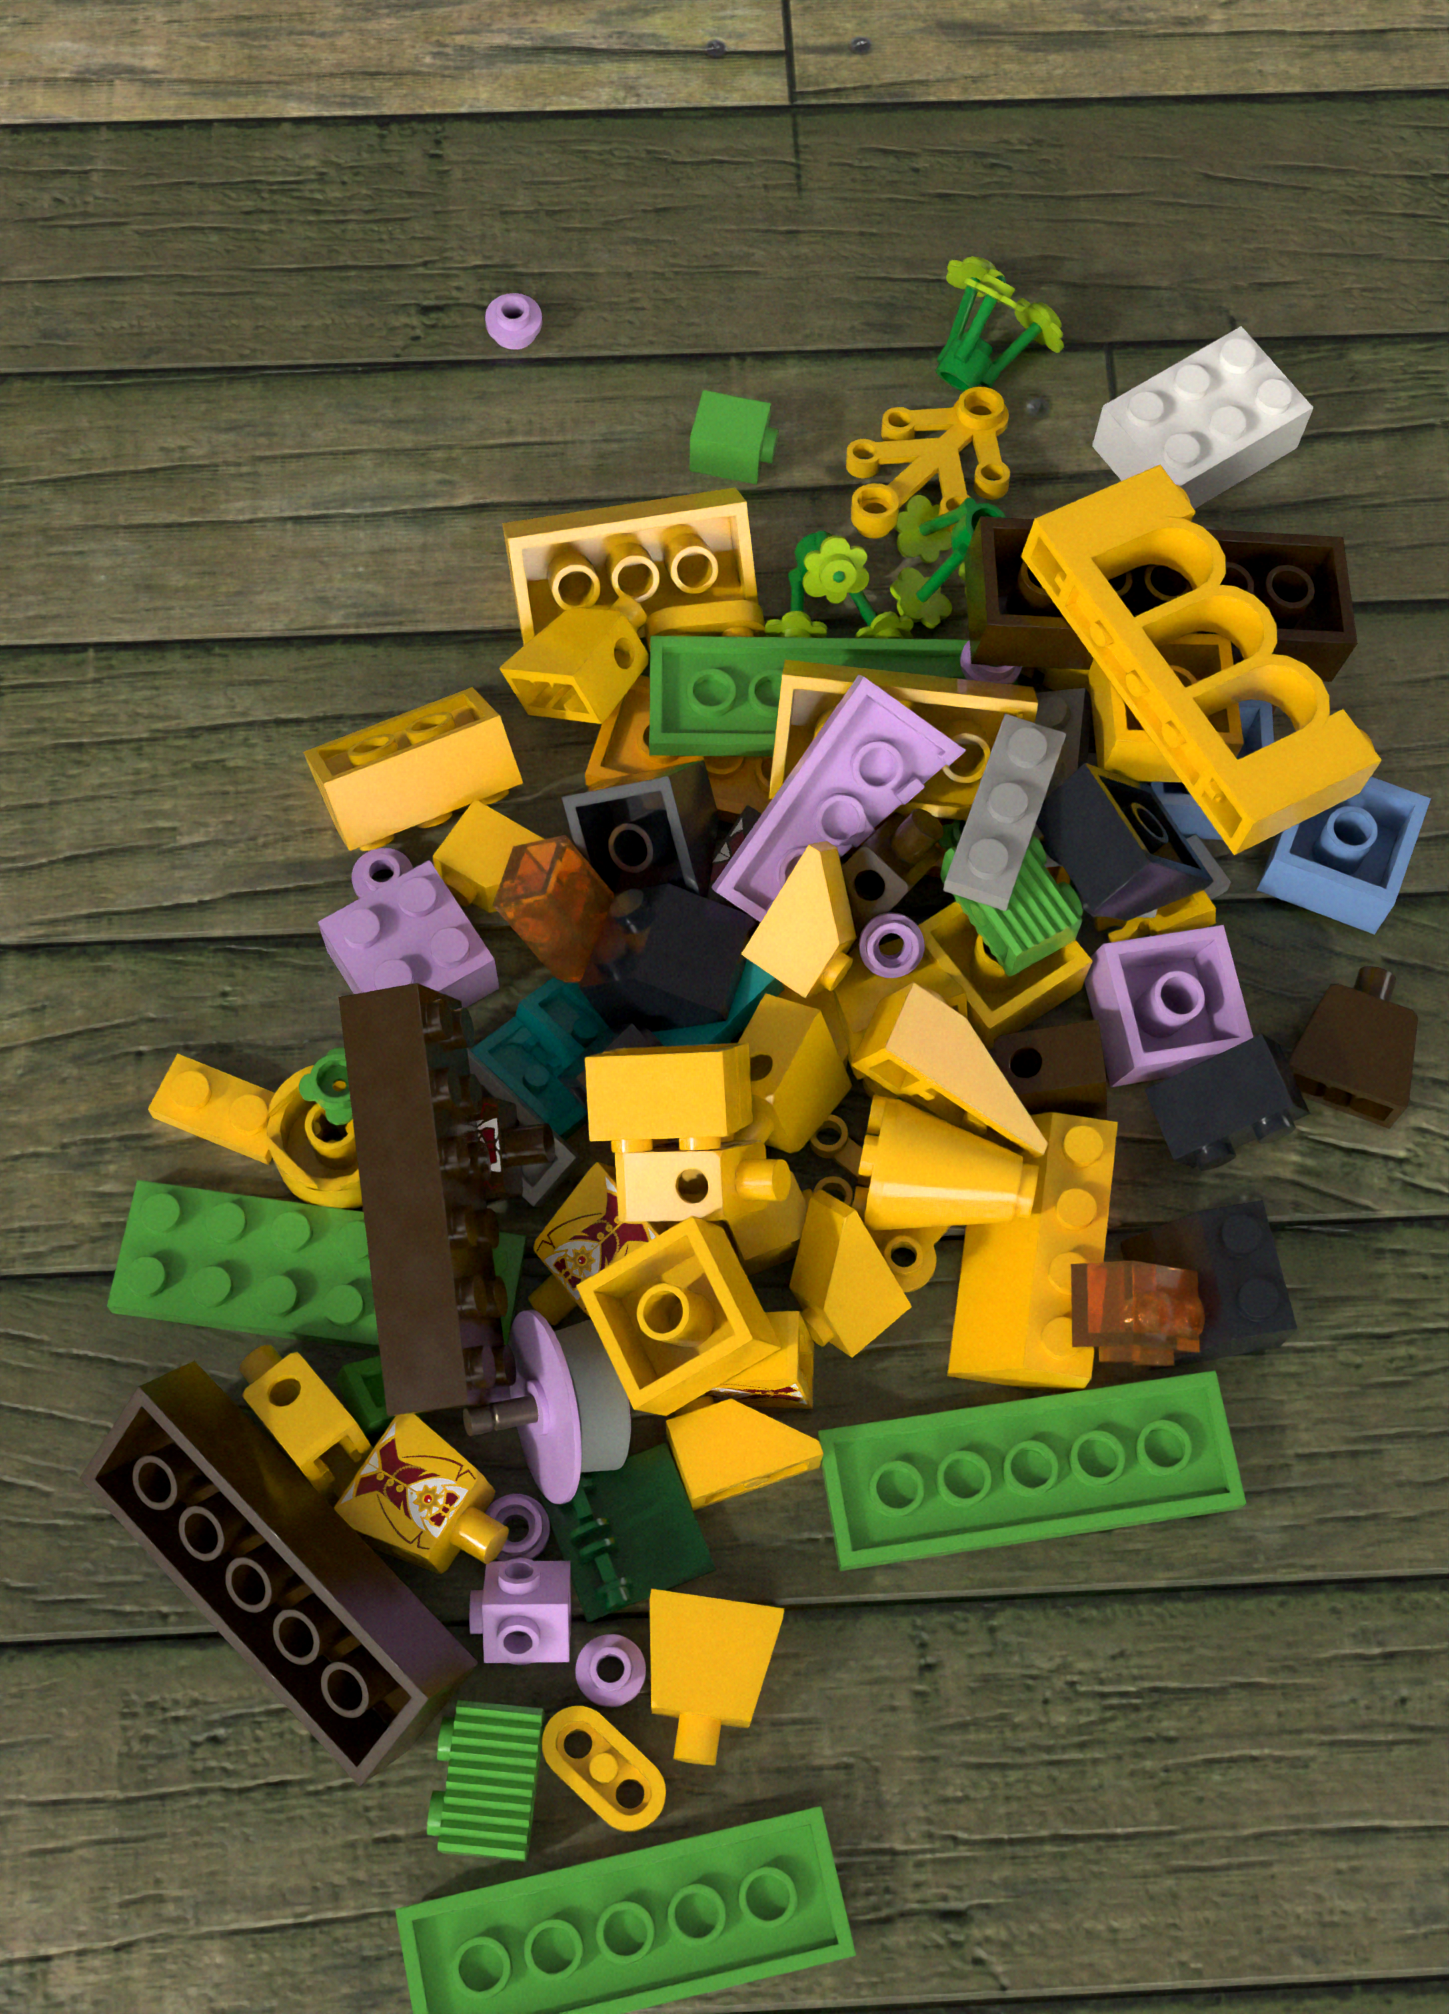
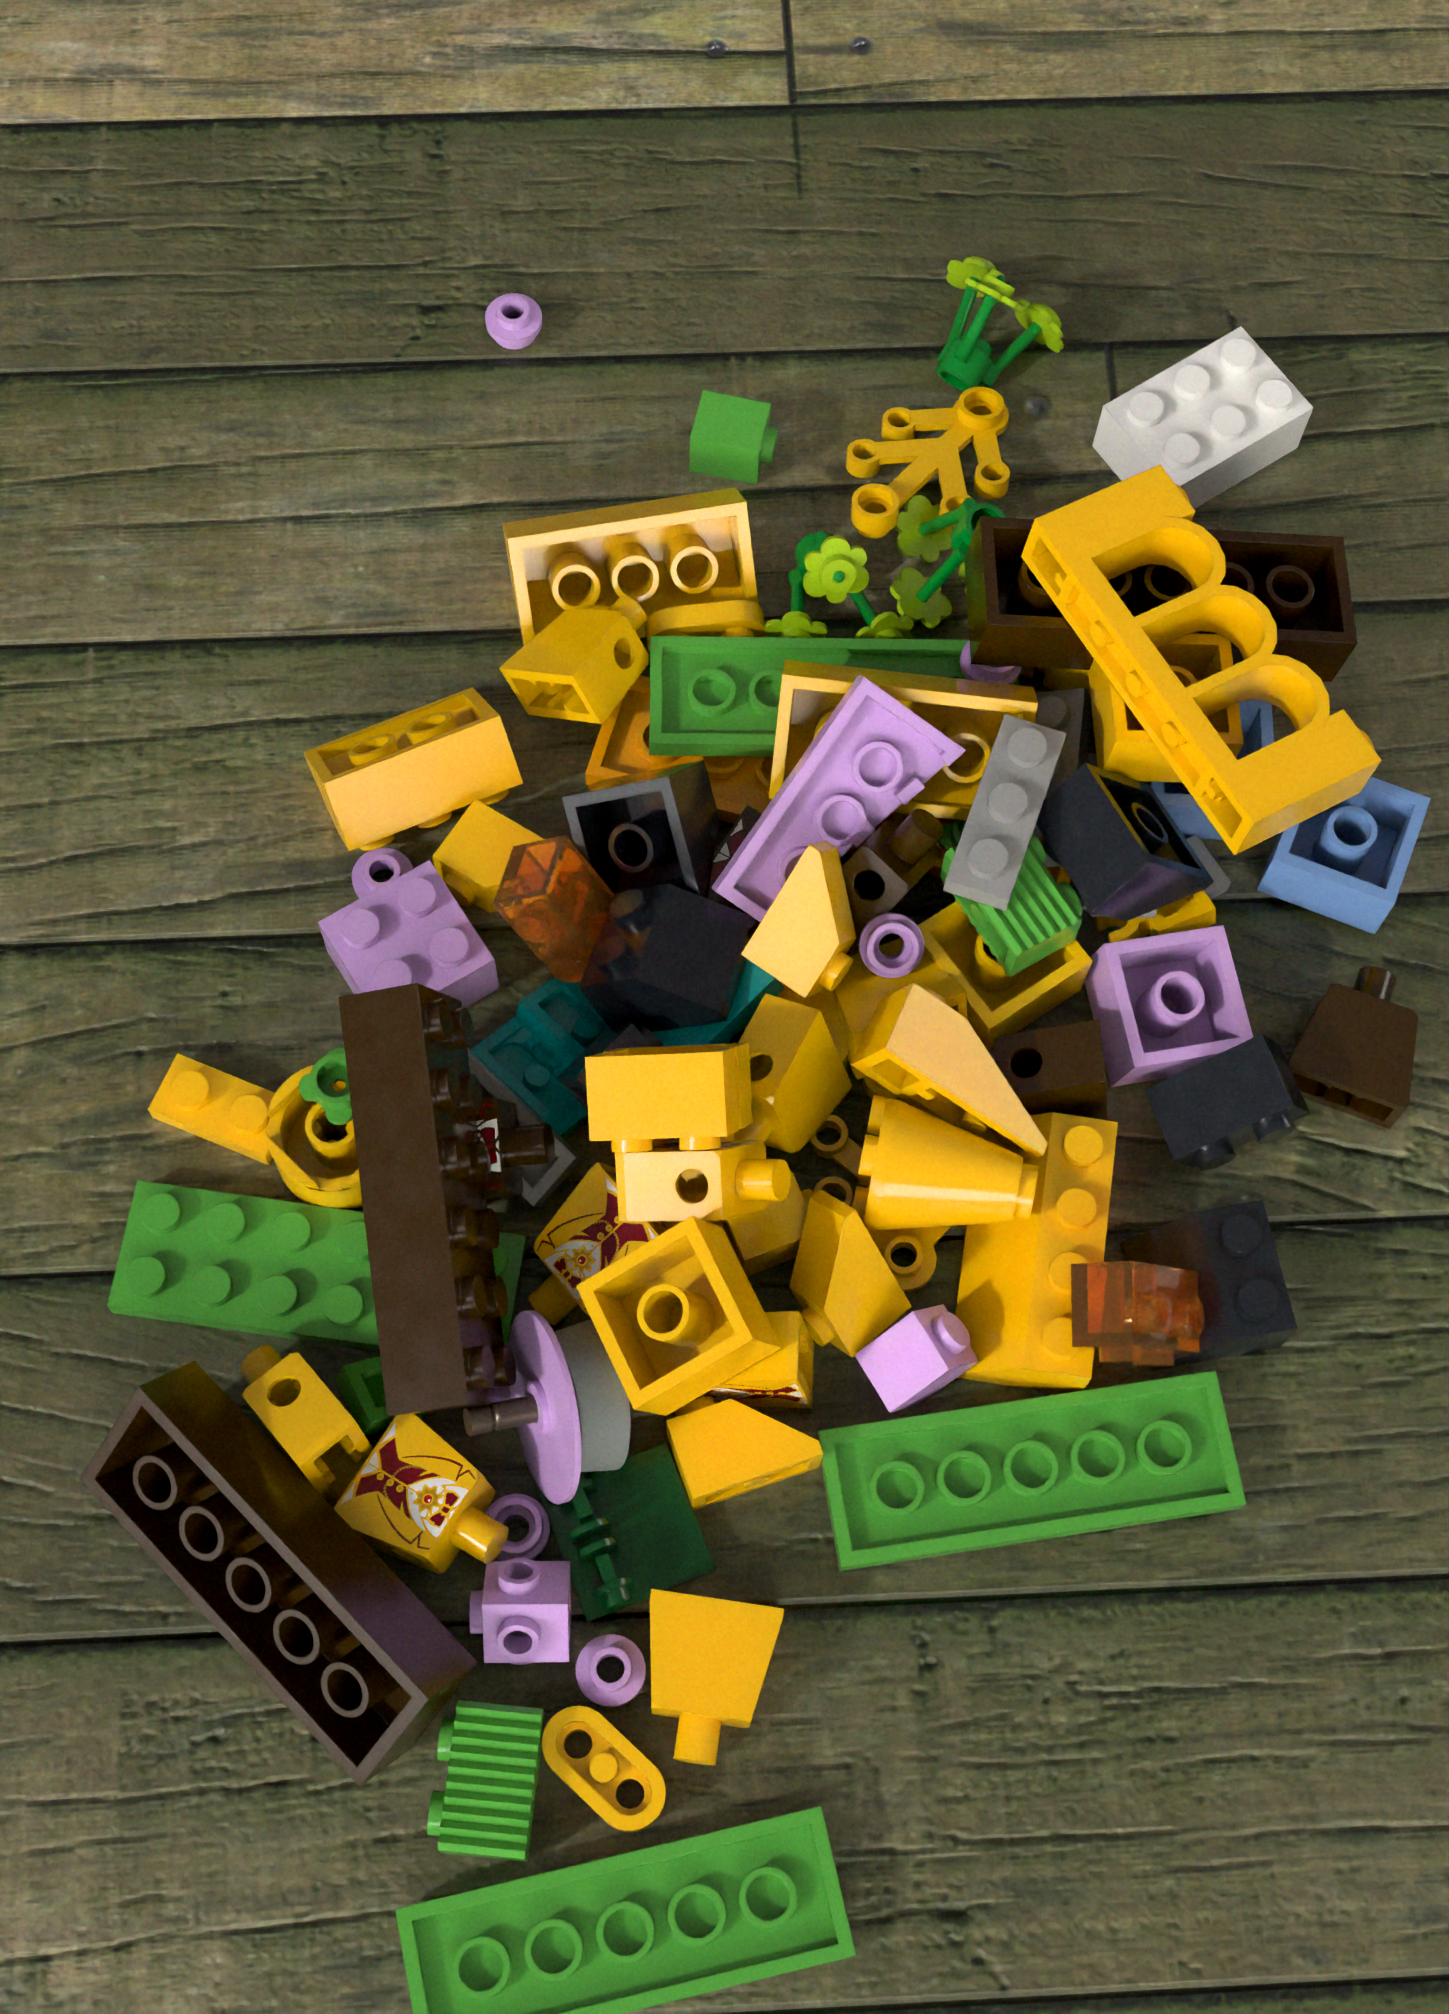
(917, 1357): none -> lavender brick

